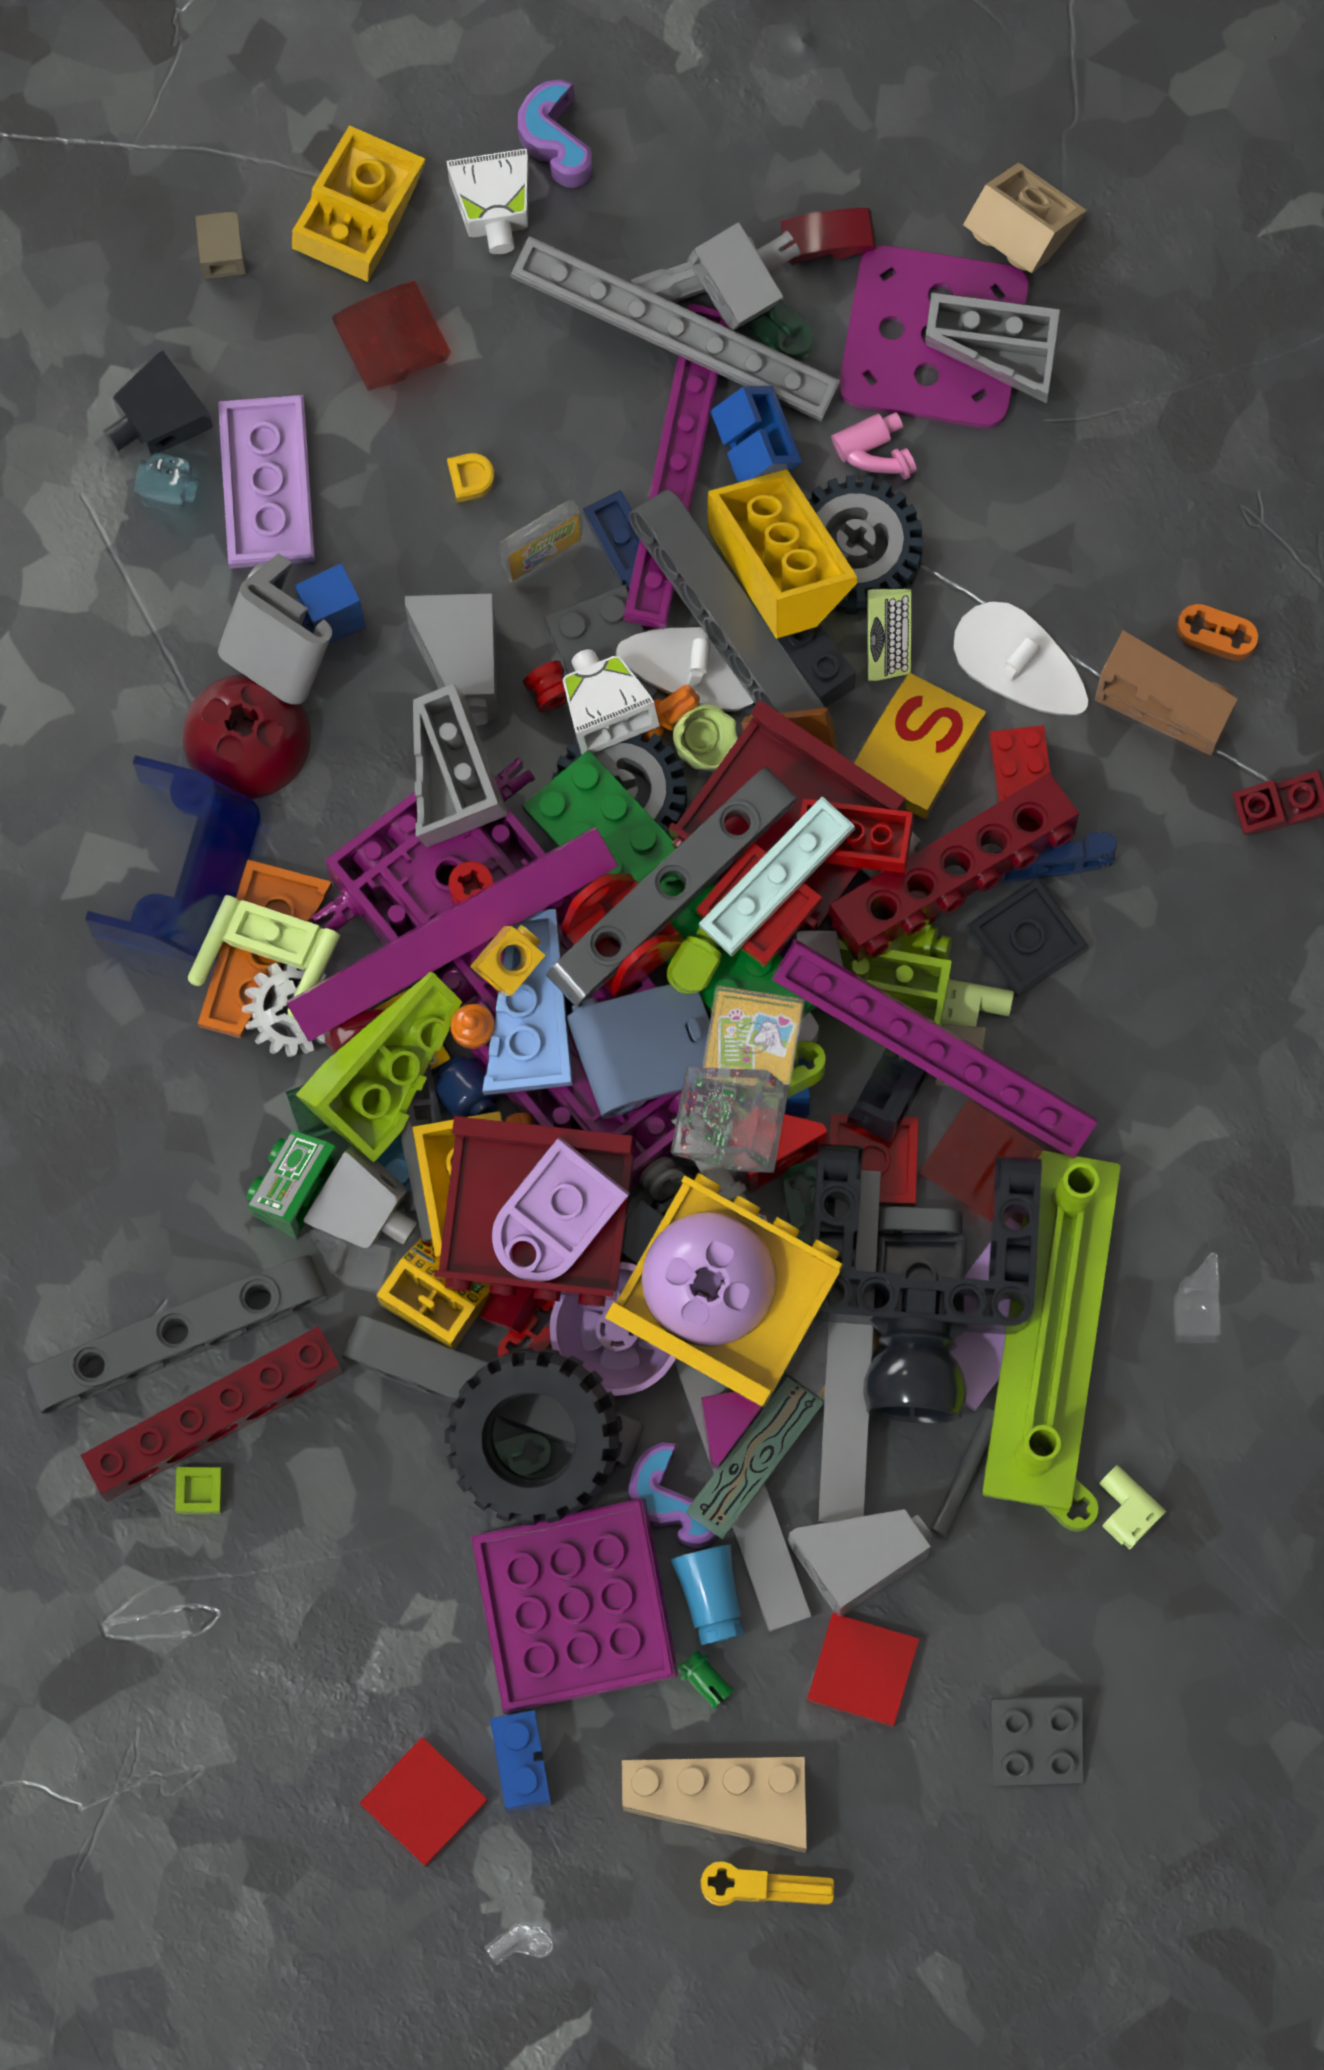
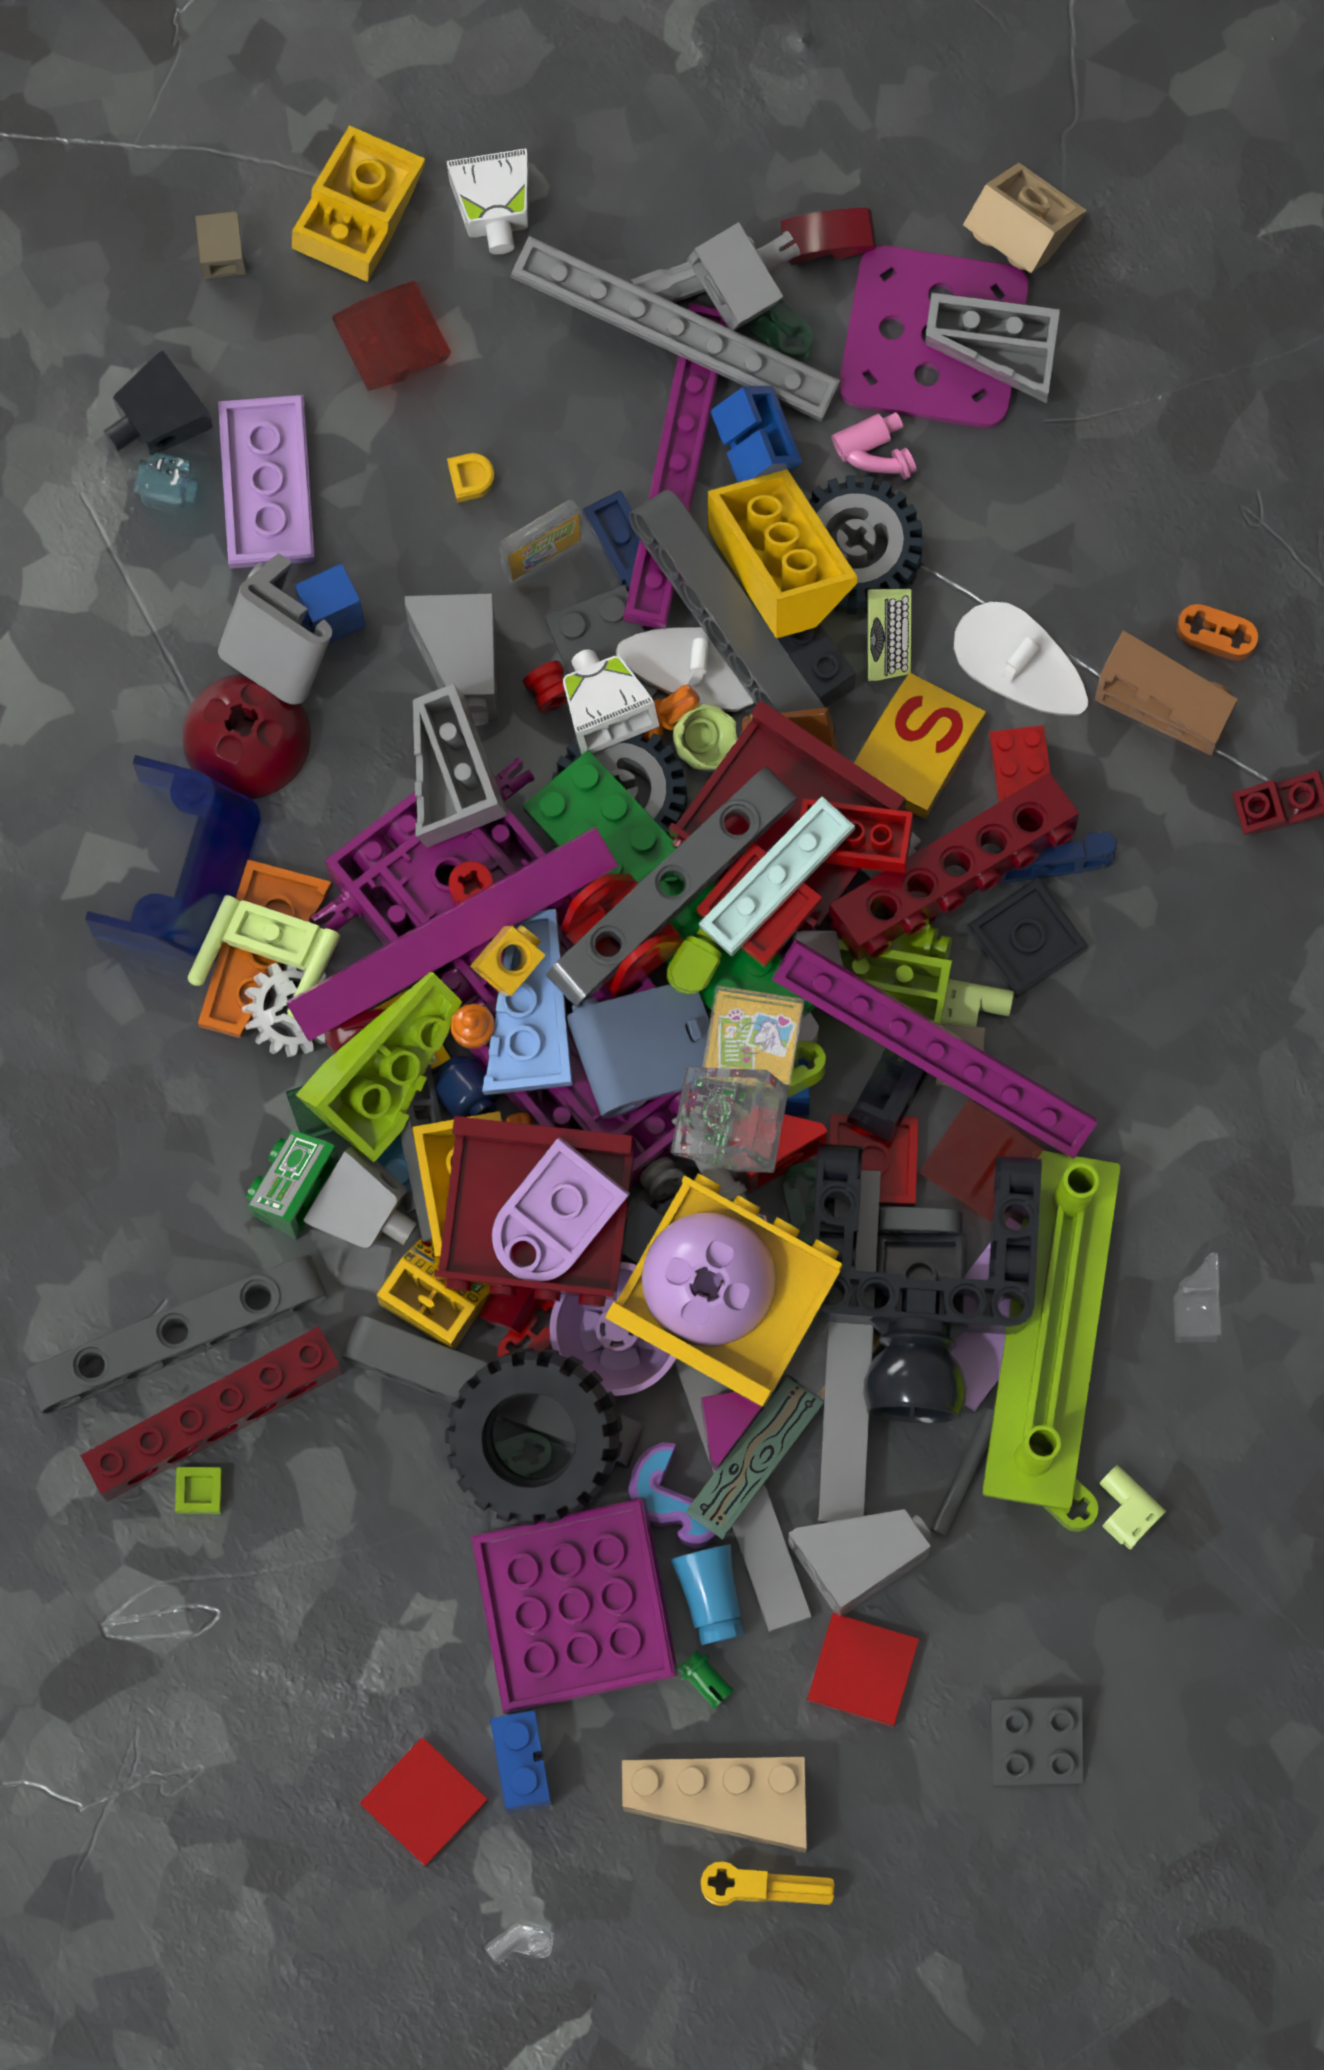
(548, 140): medium lavender animal -> none

